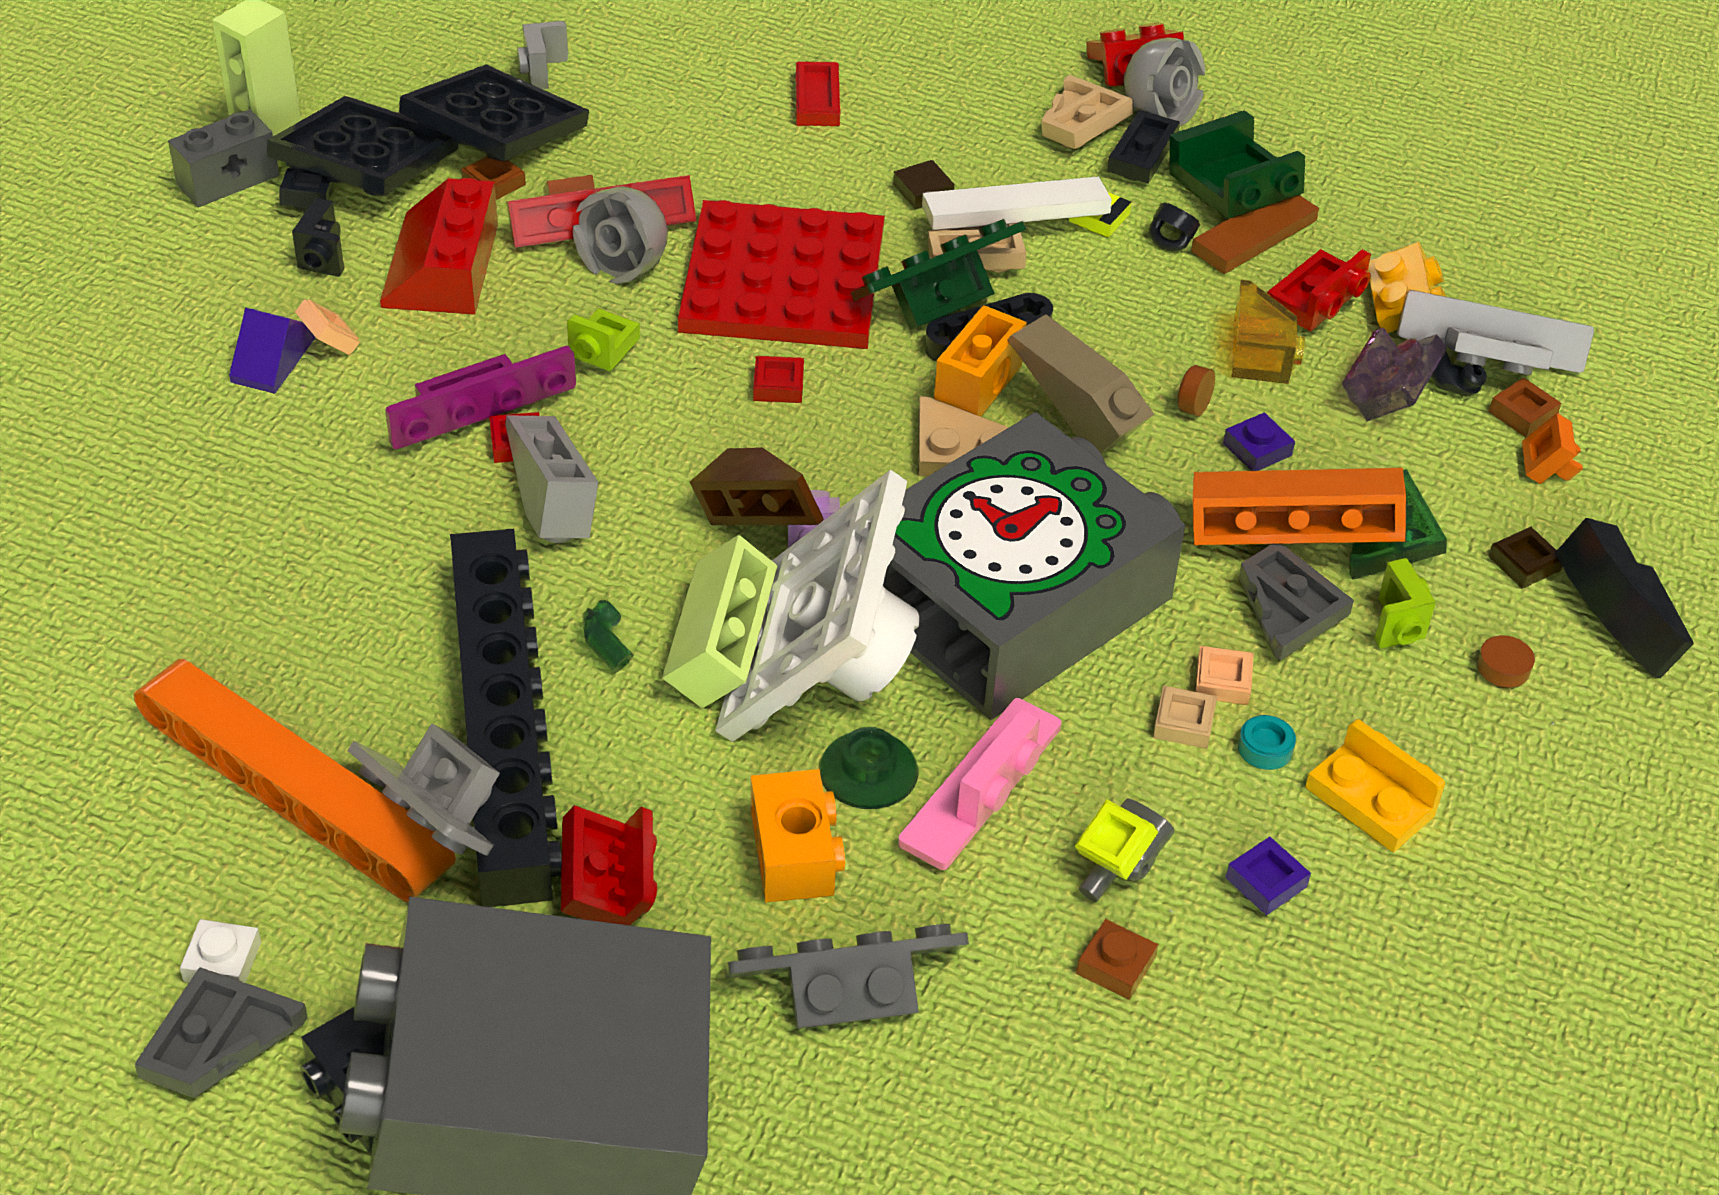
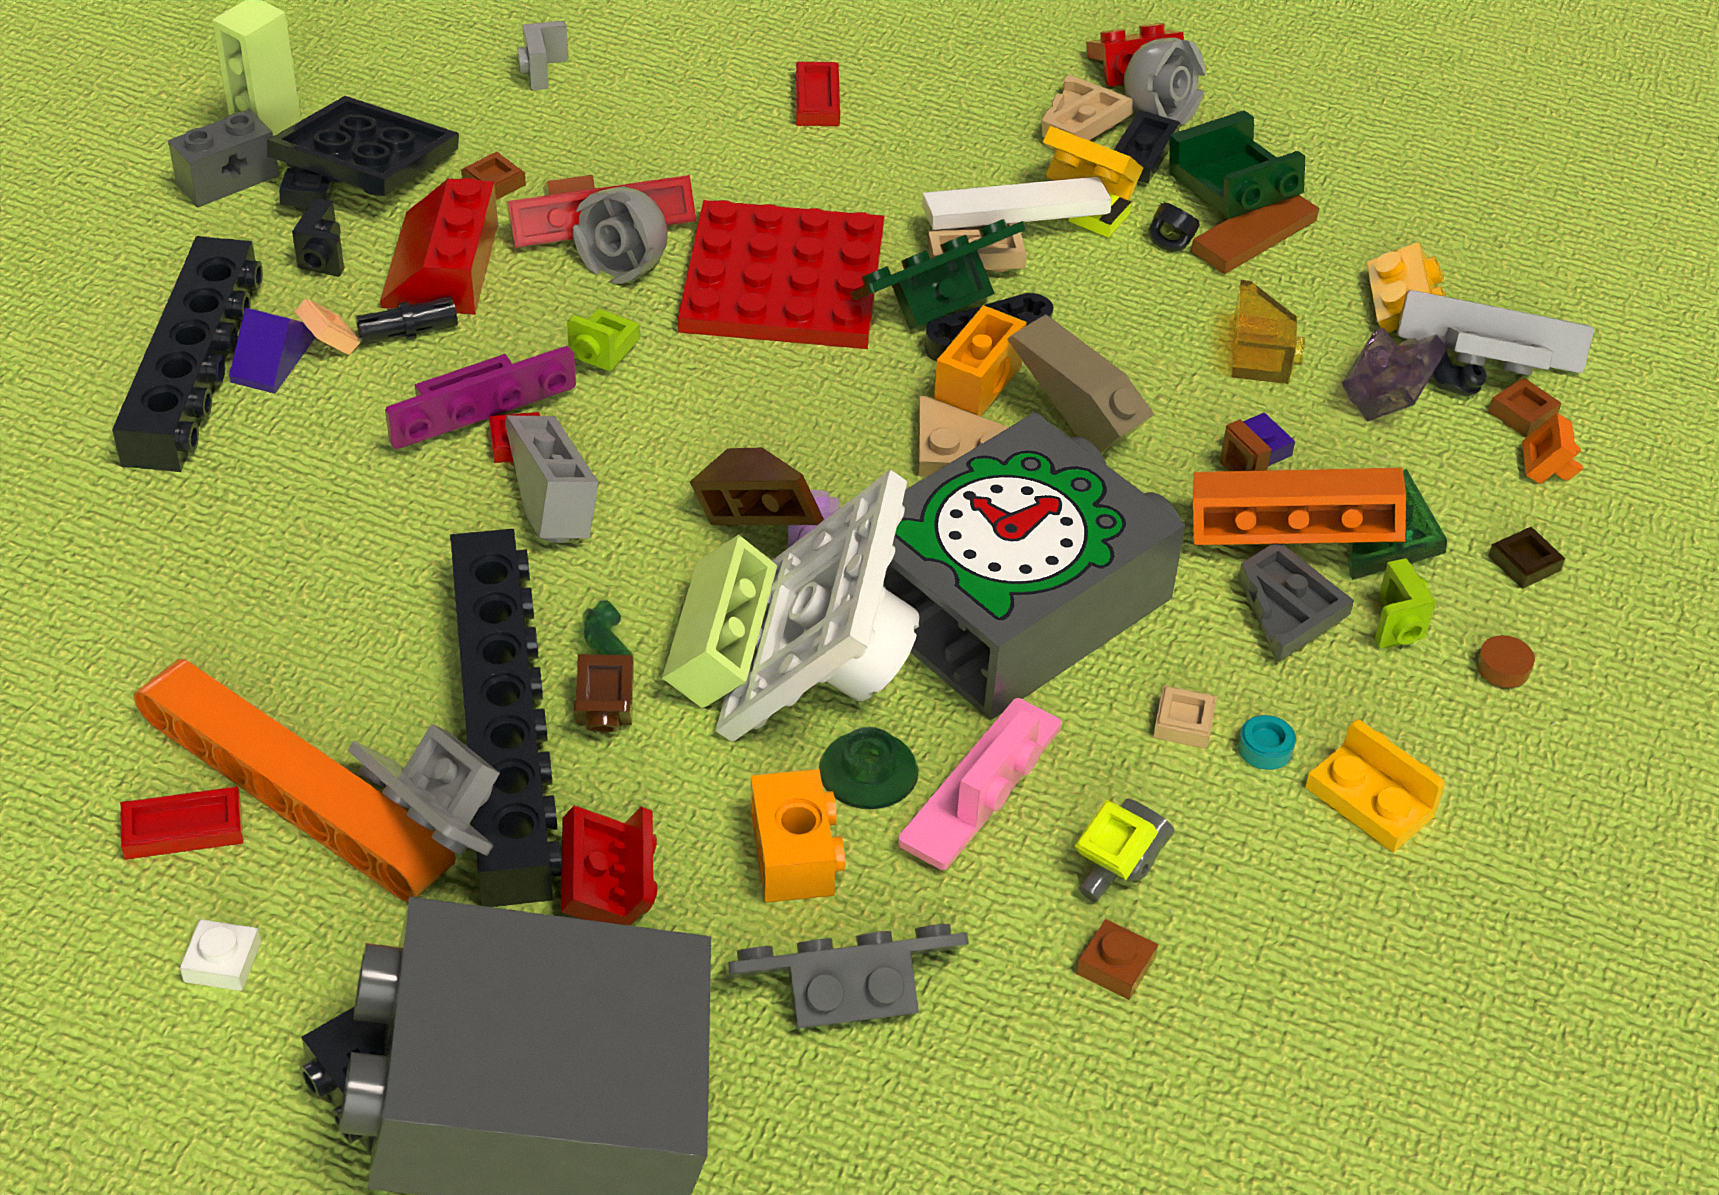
(181, 823): none -> red tile
(187, 355): none -> black brick
(215, 1031): dark grey wing -> none
(406, 320): none -> black pin
(493, 112): black plate -> none
(604, 692): none -> reddish brown bracket
(778, 379): red tile -> none
(920, 179): dark brown tile -> none
(1084, 159): none -> yellow bracket
(1196, 390): dark orange tile -> none
(1224, 674): light nougat tile -> none
(1244, 449): none -> dark orange tile
(1268, 875): dark purple plate -> none
(1322, 286): red bracket -> none
(1624, 595): black slope -> none

